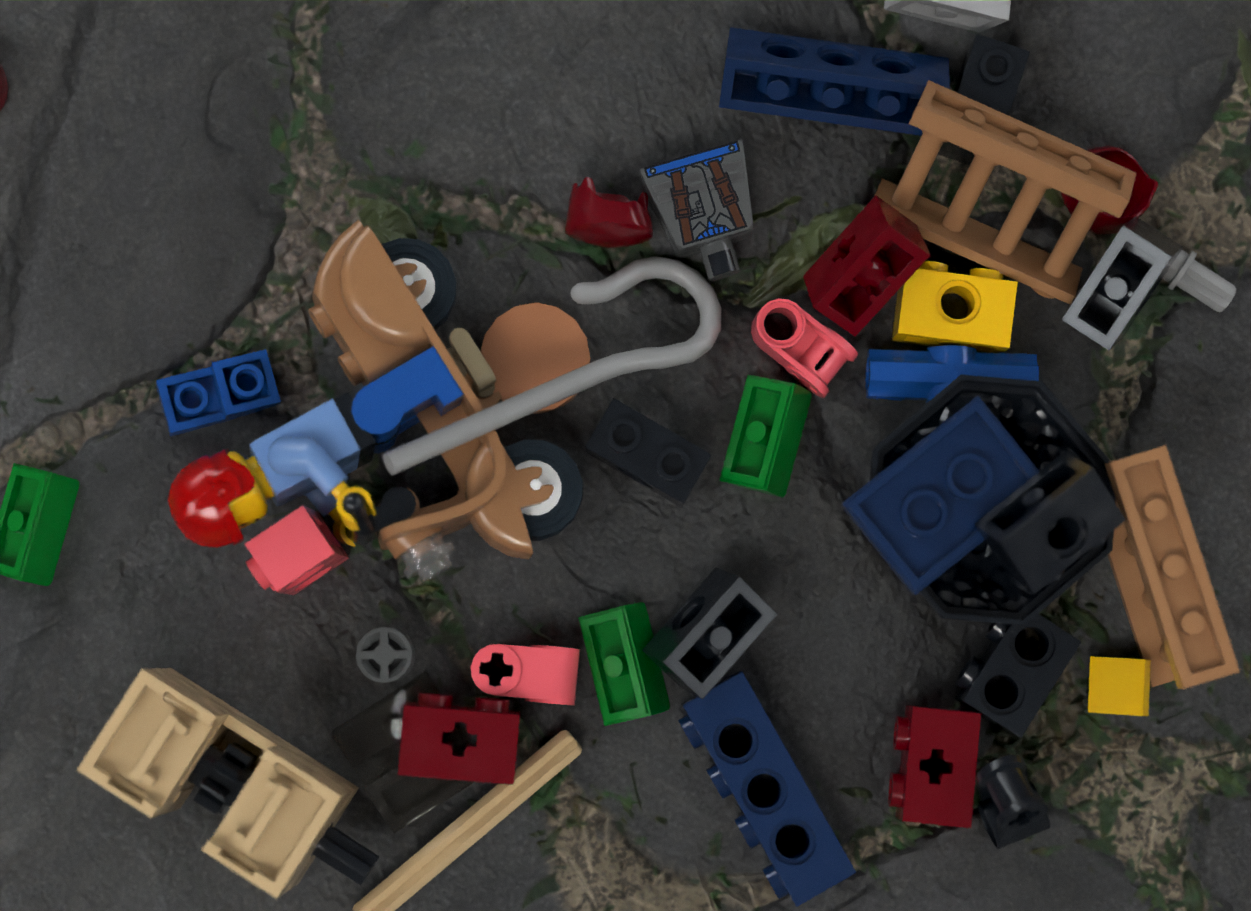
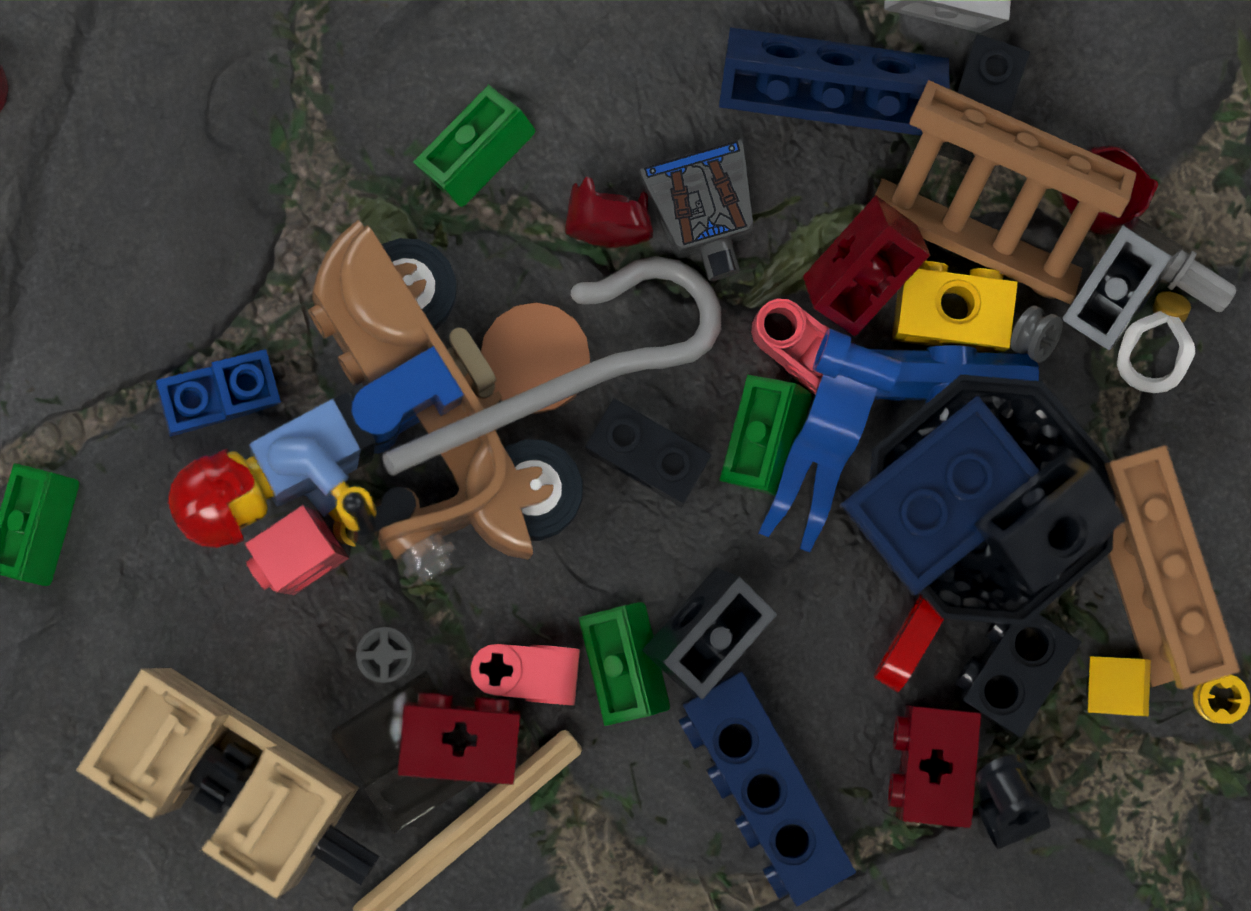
(475, 146): none -> green slope
(832, 427): none -> blue flag
(908, 646): none -> red beam
(1036, 334): none -> dark grey bush
(1167, 308): none -> white piece
(1219, 715): none -> yellow bush

